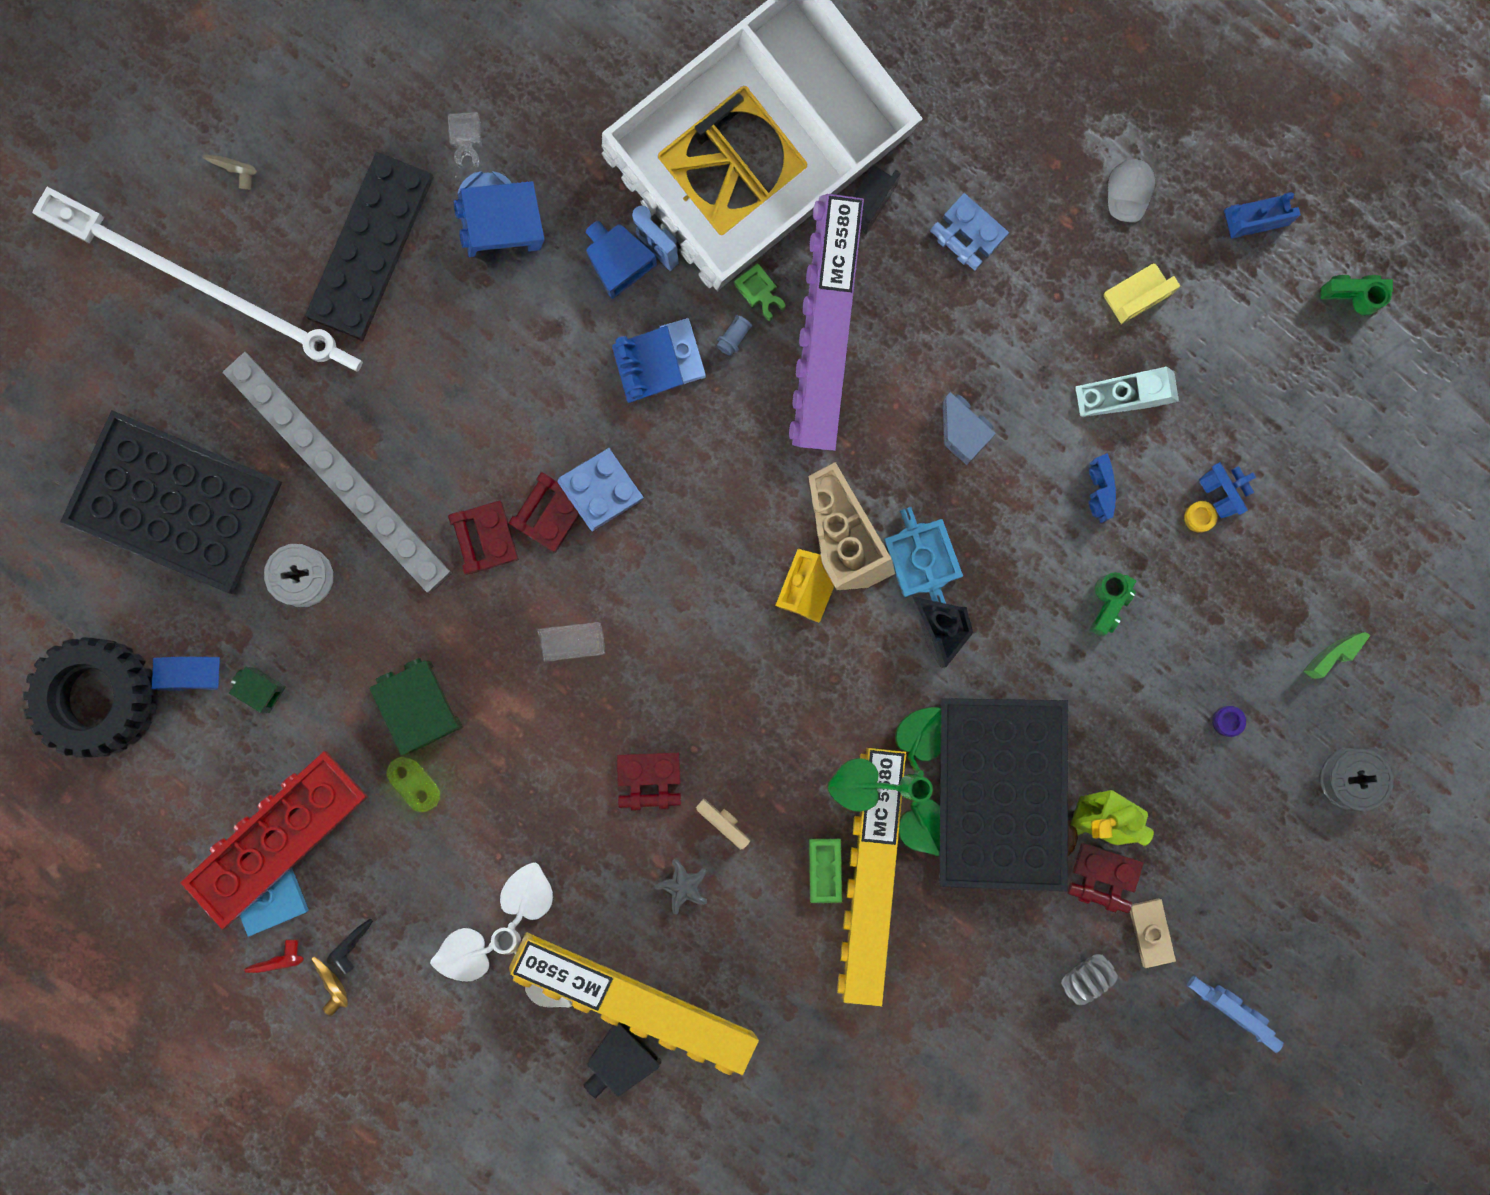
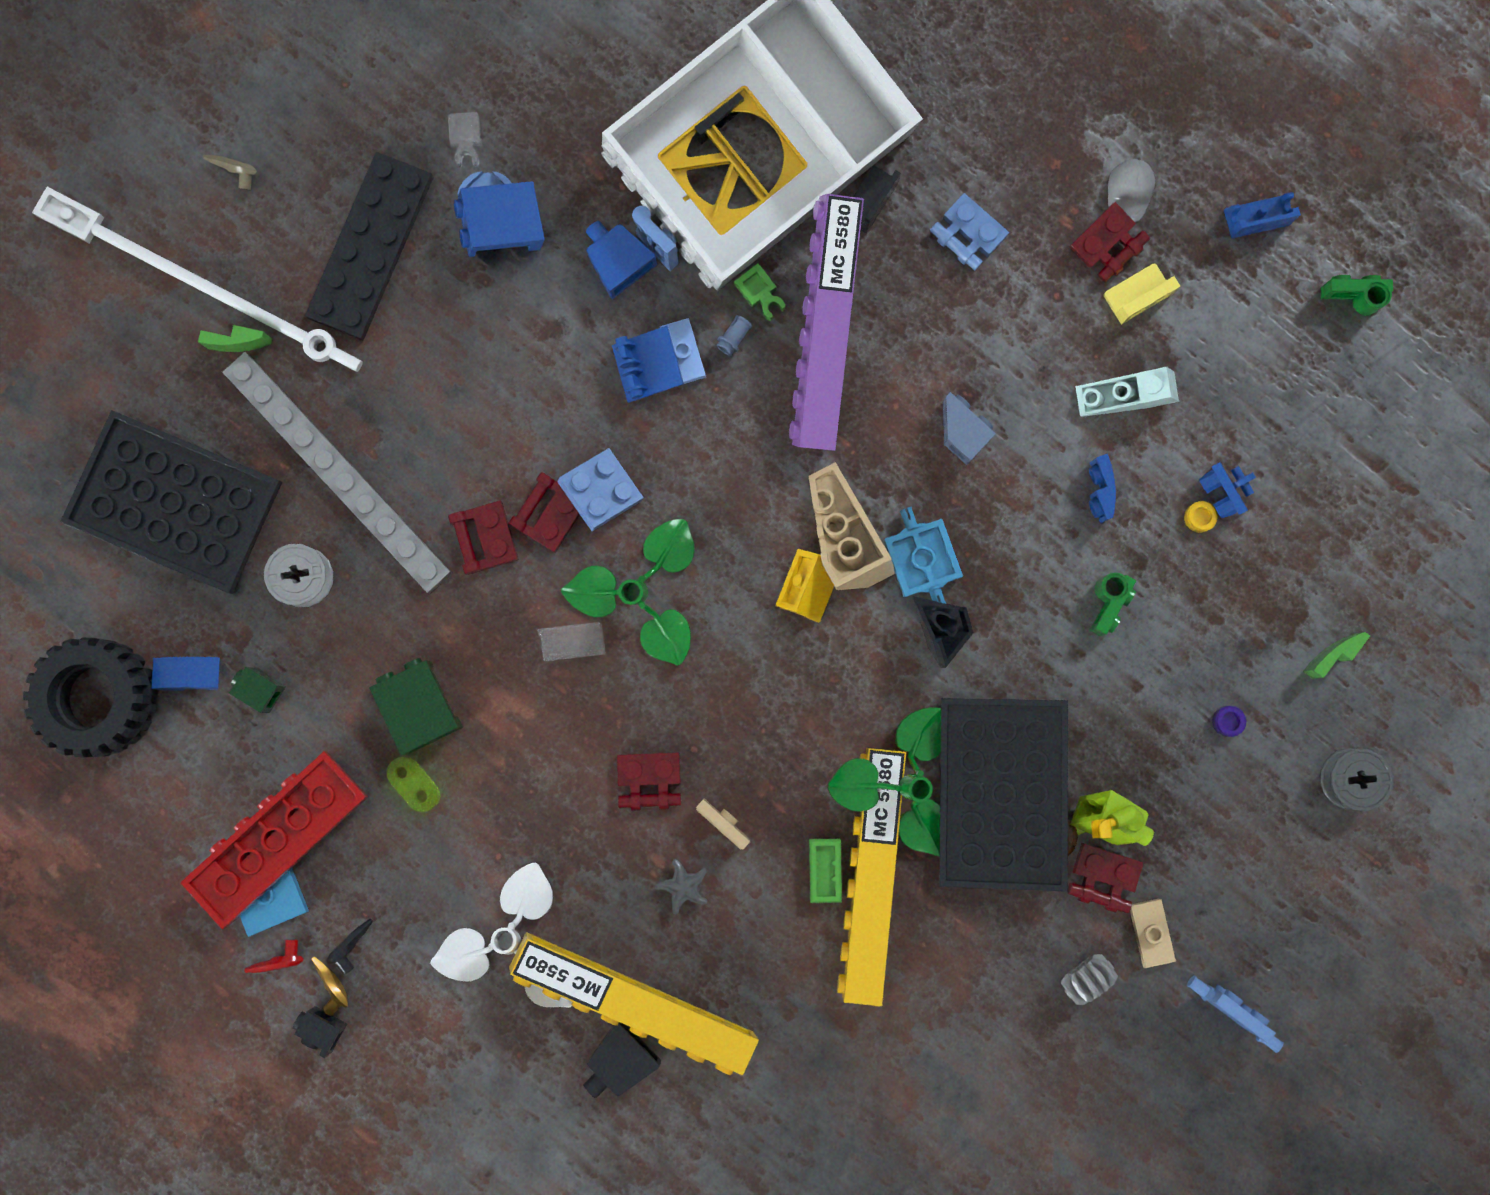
(241, 340): none -> bright green slope
(319, 1030): none -> black brick
(594, 592): none -> green plant
(1103, 235): none -> dark red plate

